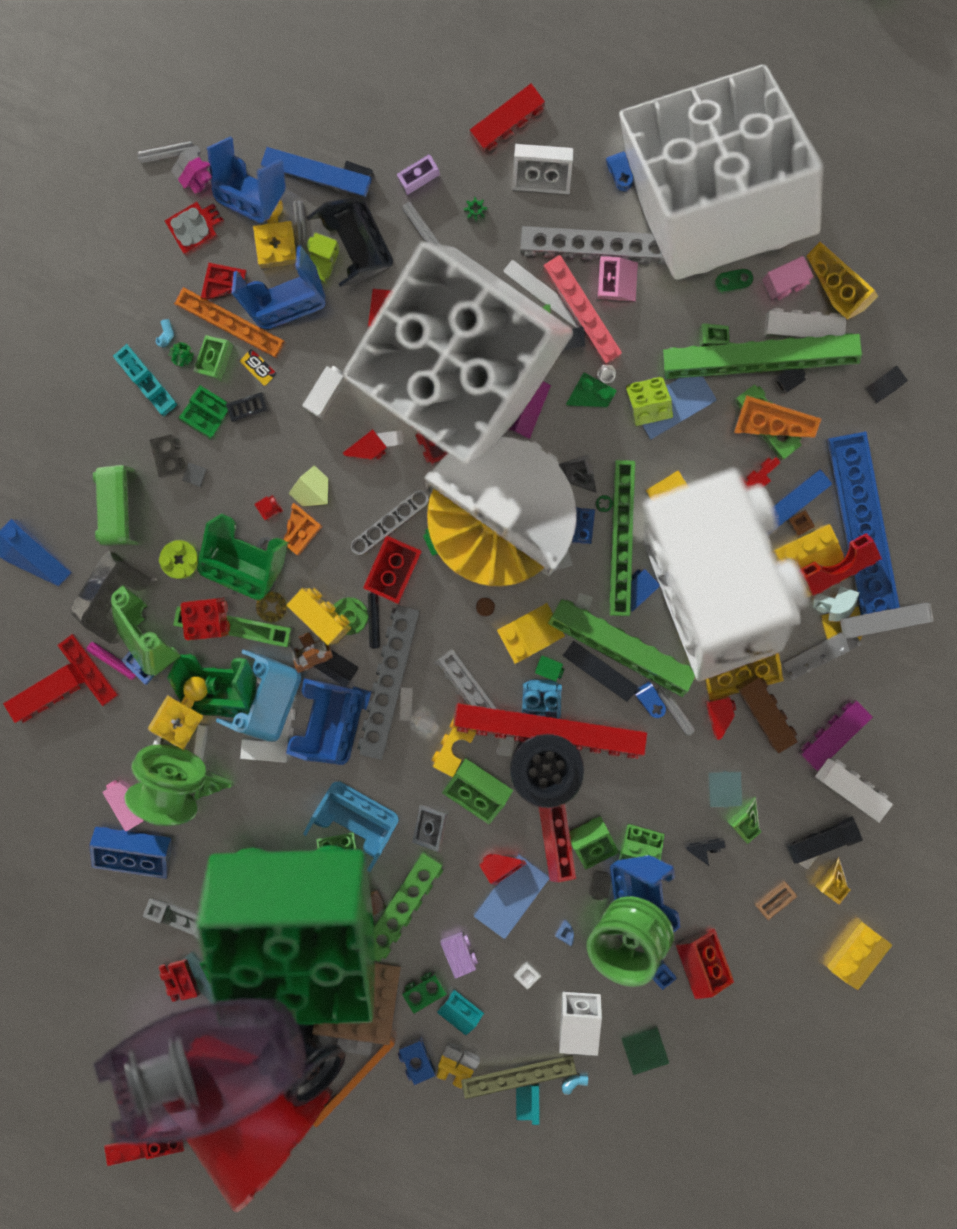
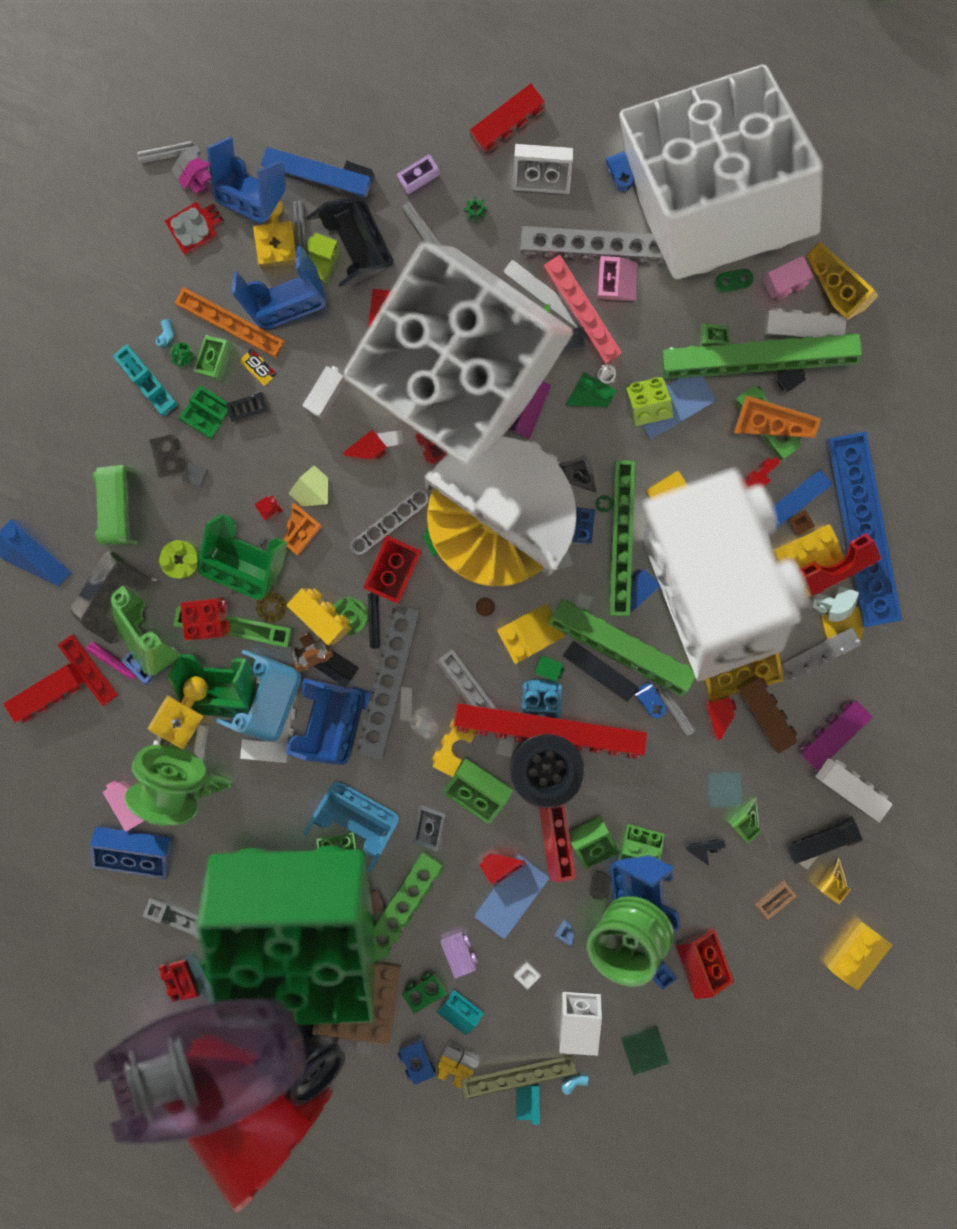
(125, 1152): red slope -> none
(213, 684): green bush -> none
(219, 280): red wing -> none
(352, 1082): orange tile -> none
(886, 384): black slope -> none
(886, 620): light grey beam -> none

